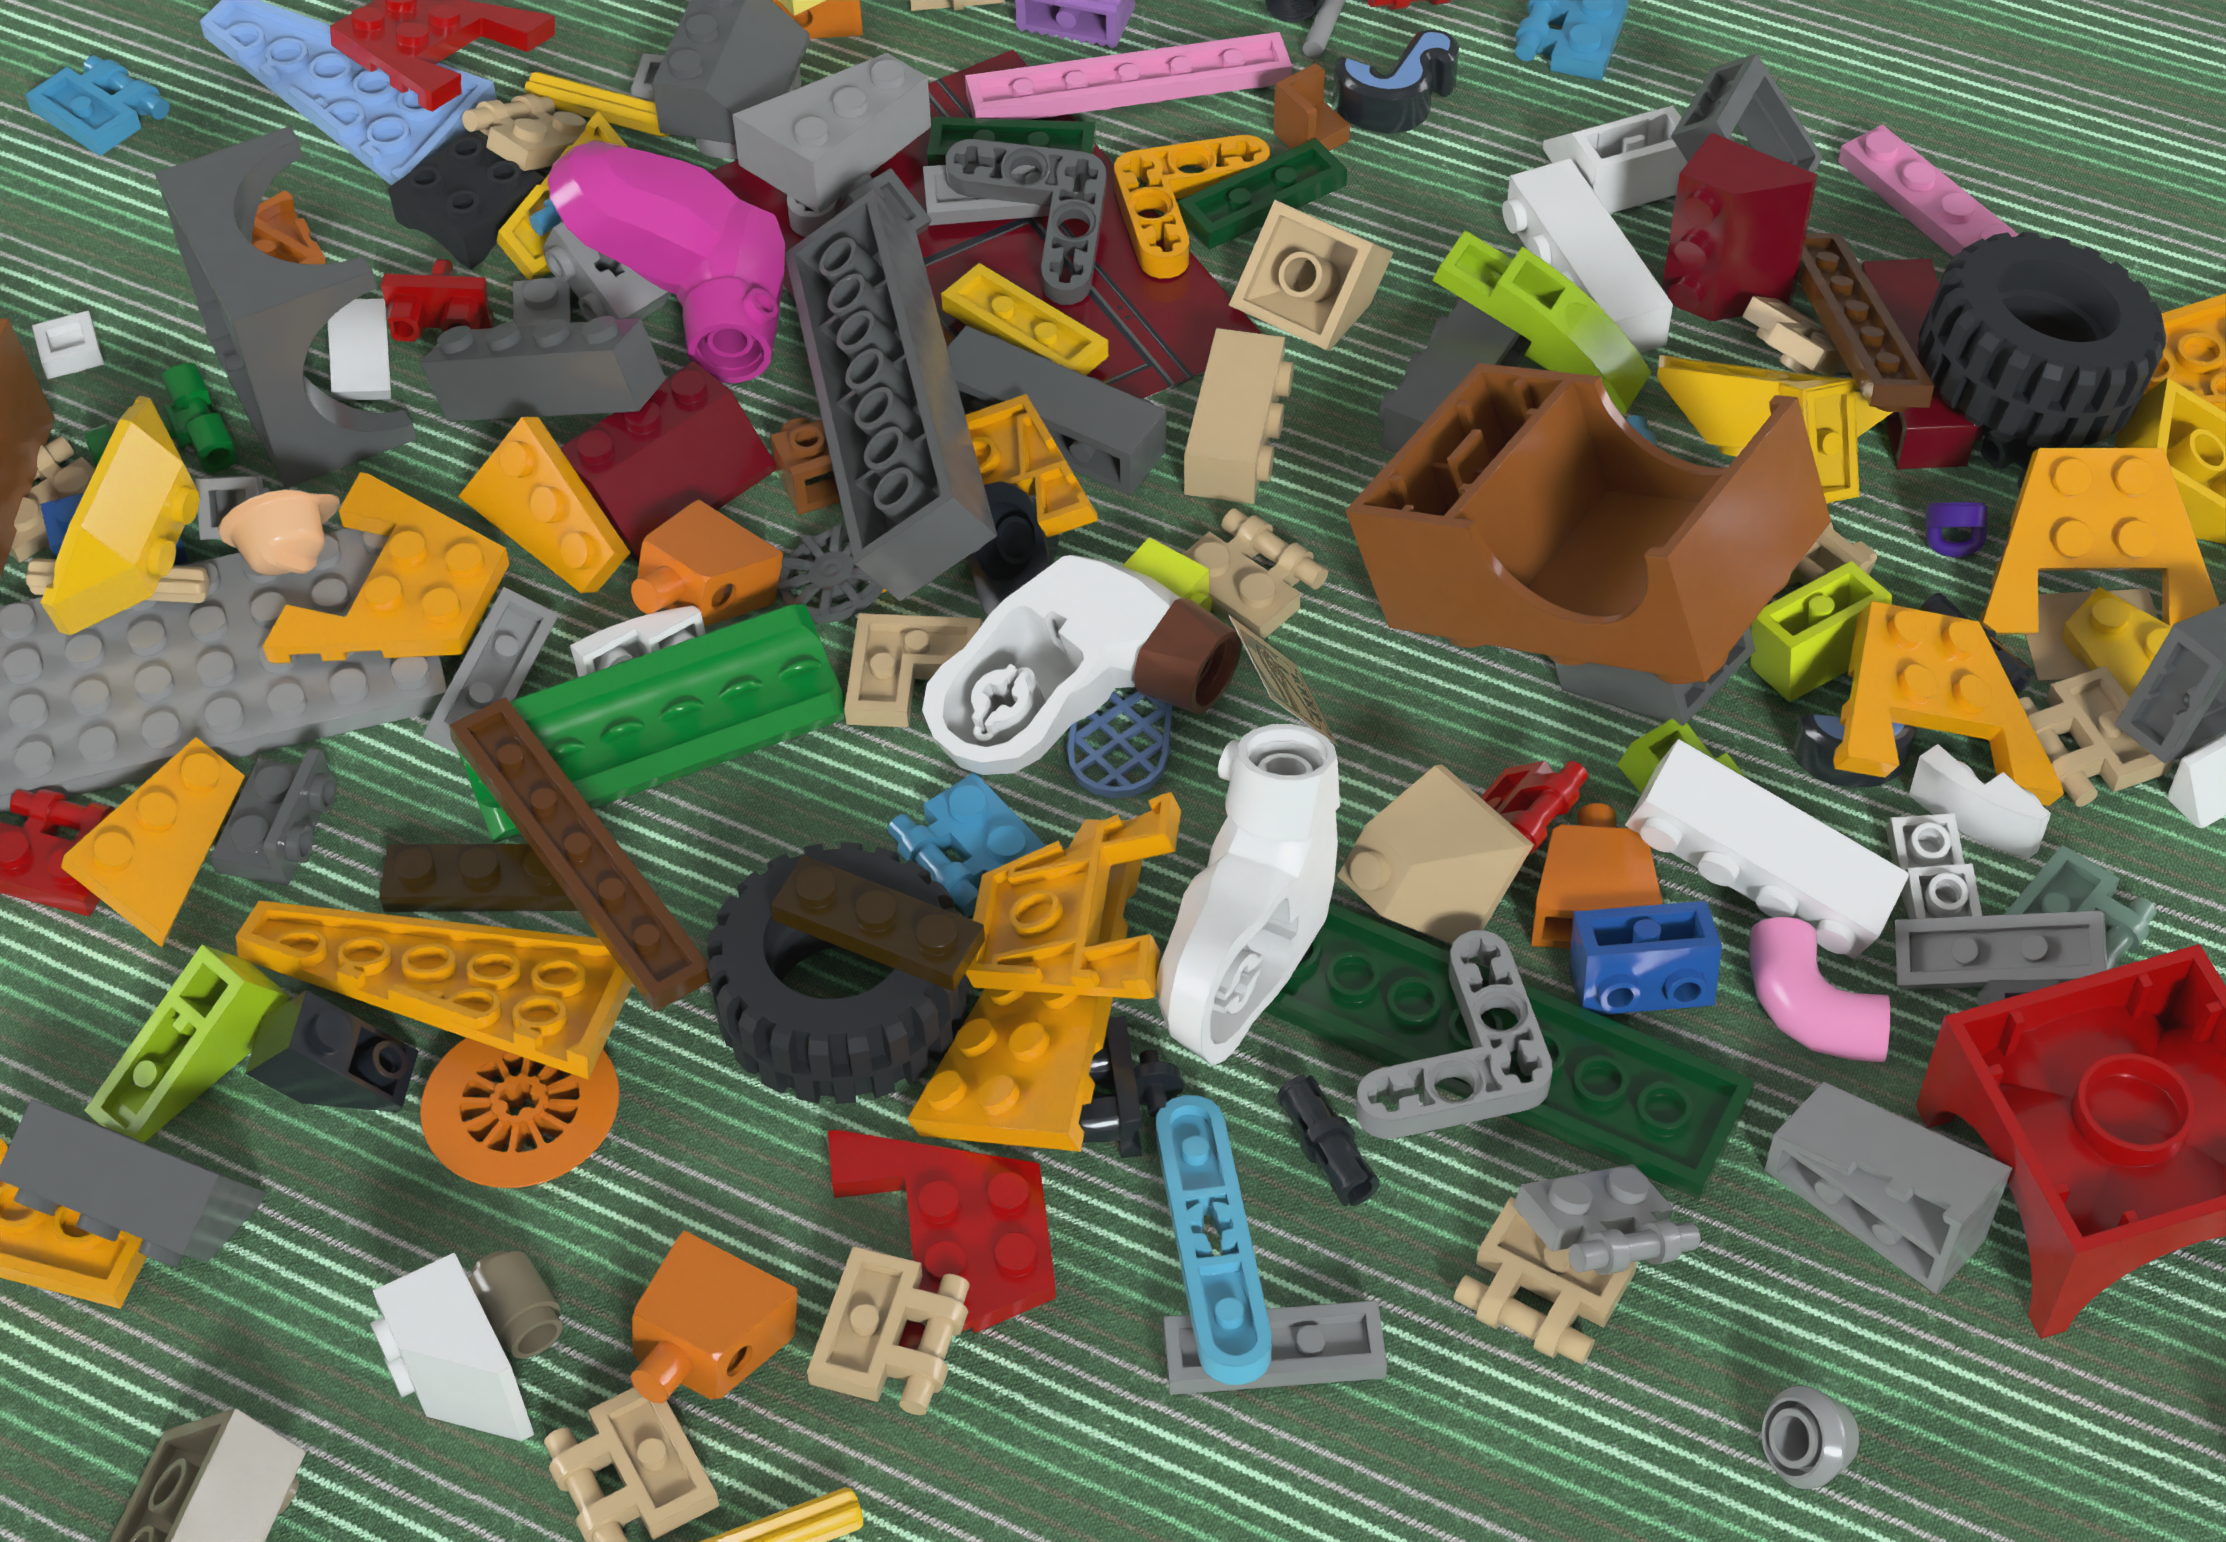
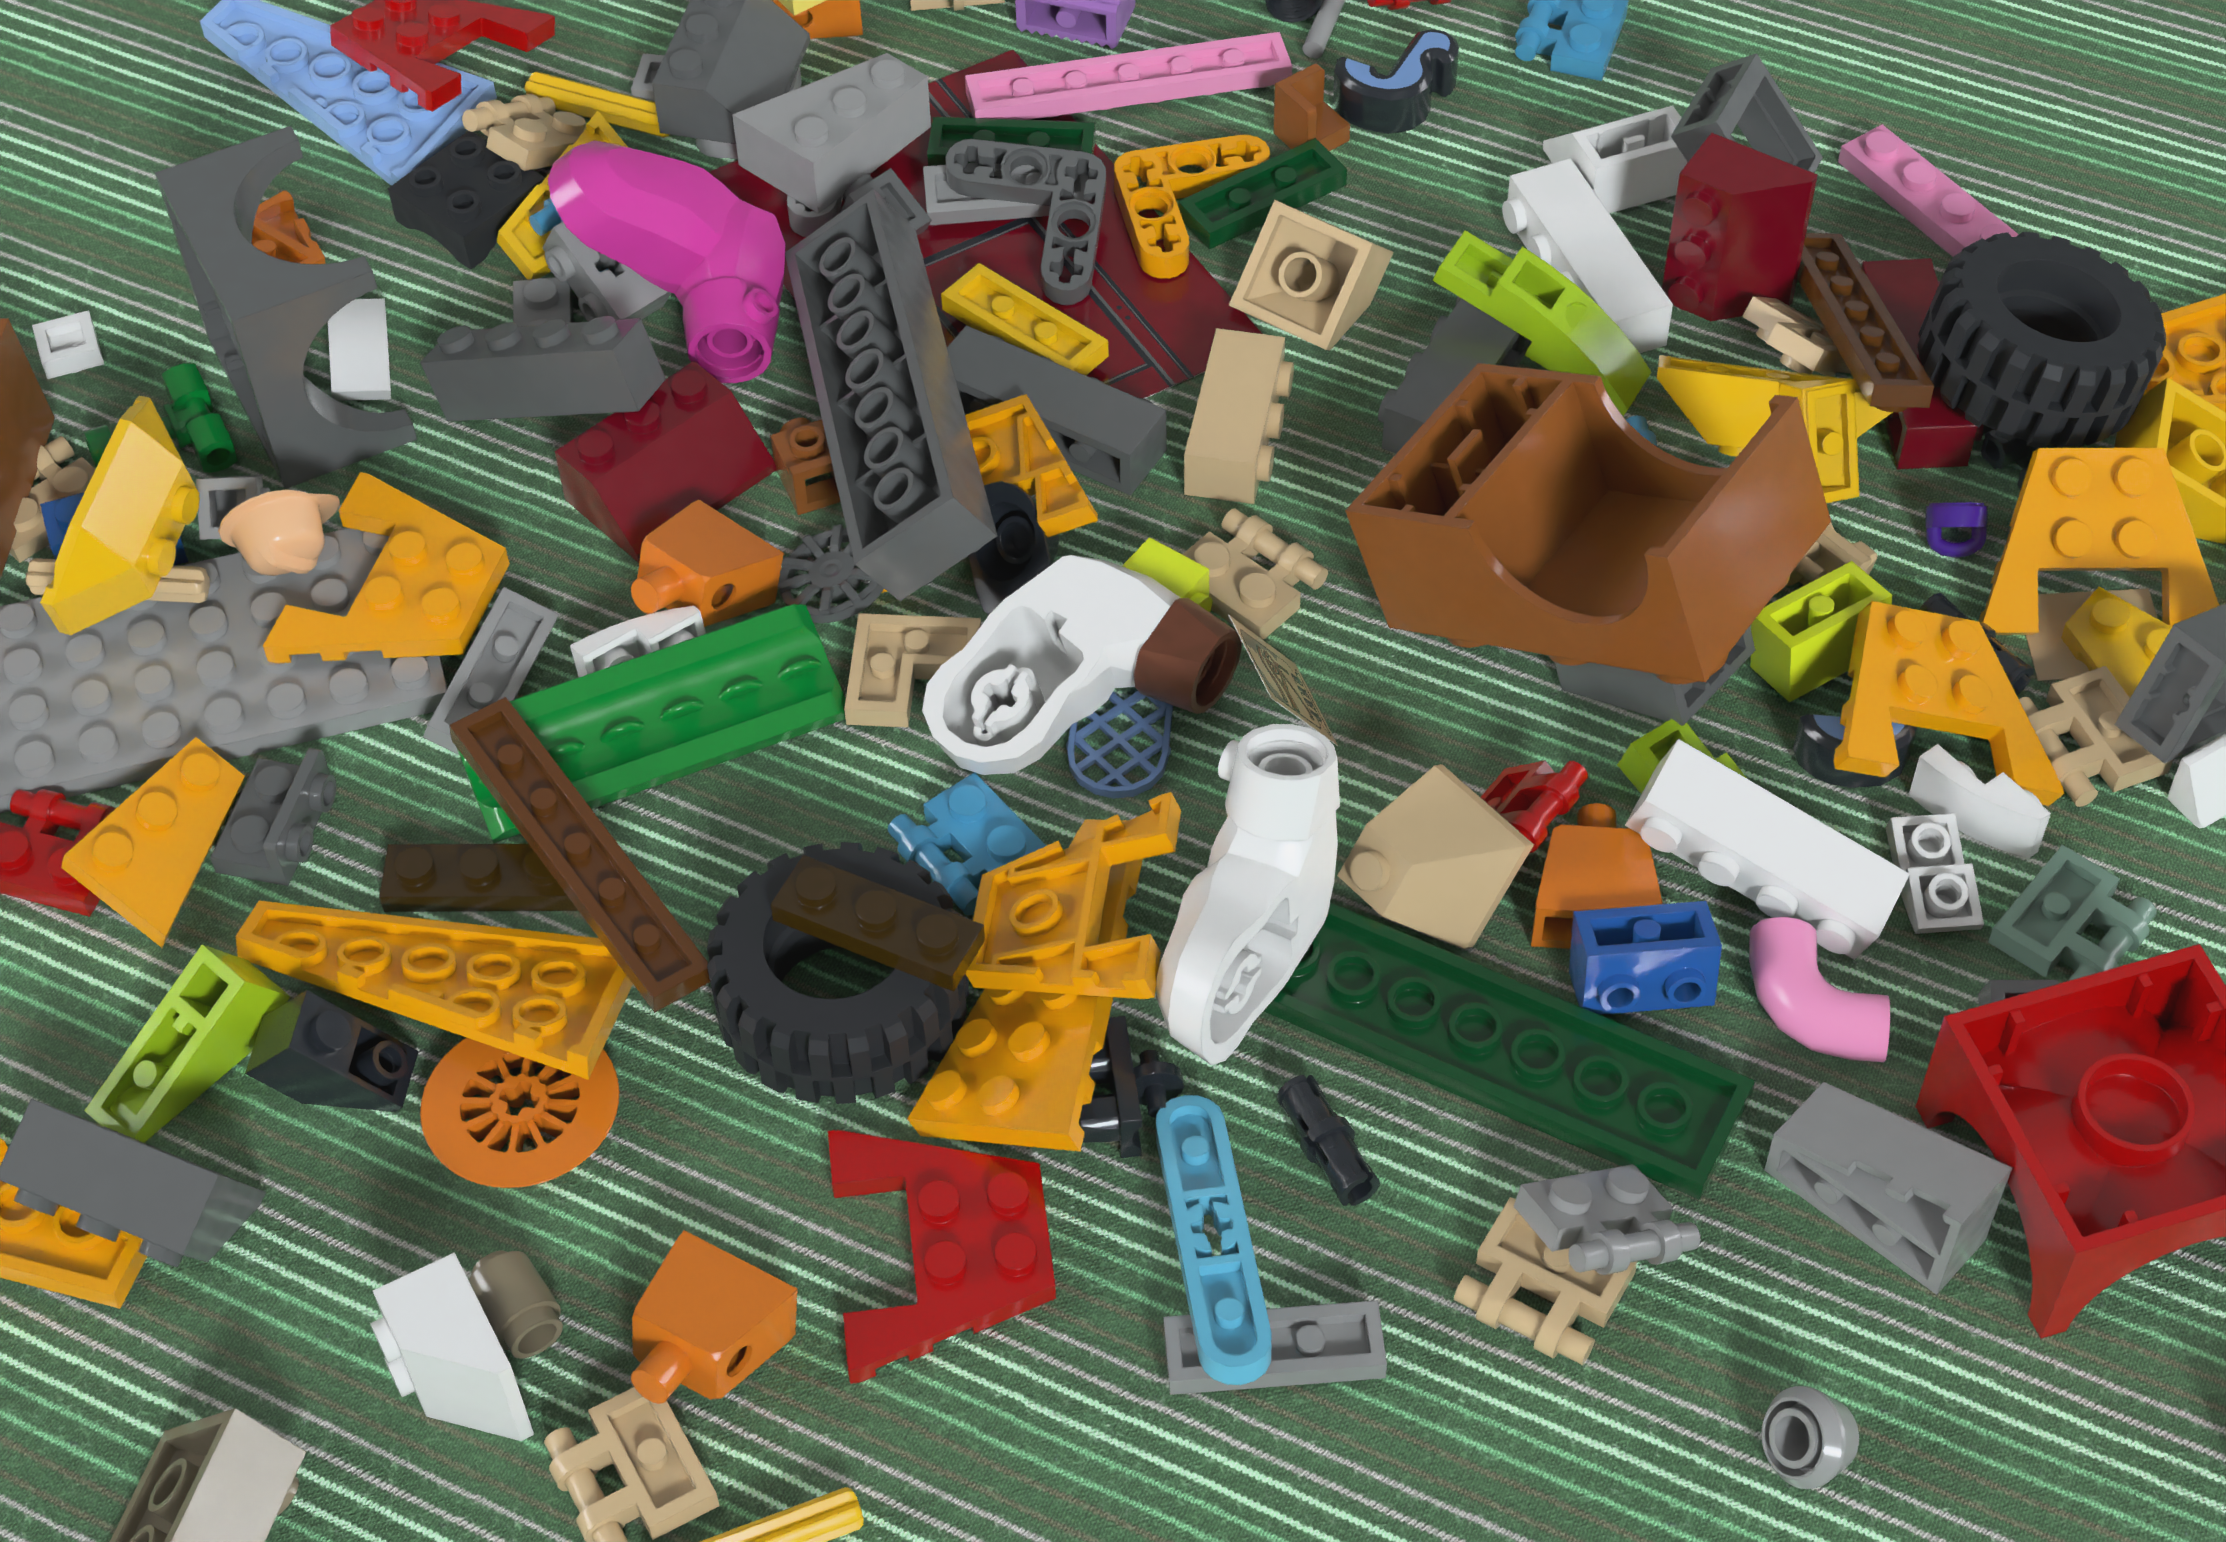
(98, 105): dark azure plate -> none
(435, 302): red hips -> none
(546, 508): light orange wing -> none
(867, 1322): tan plate -> none
(1482, 1067): light grey beam -> none
(1999, 947): light grey plate -> none

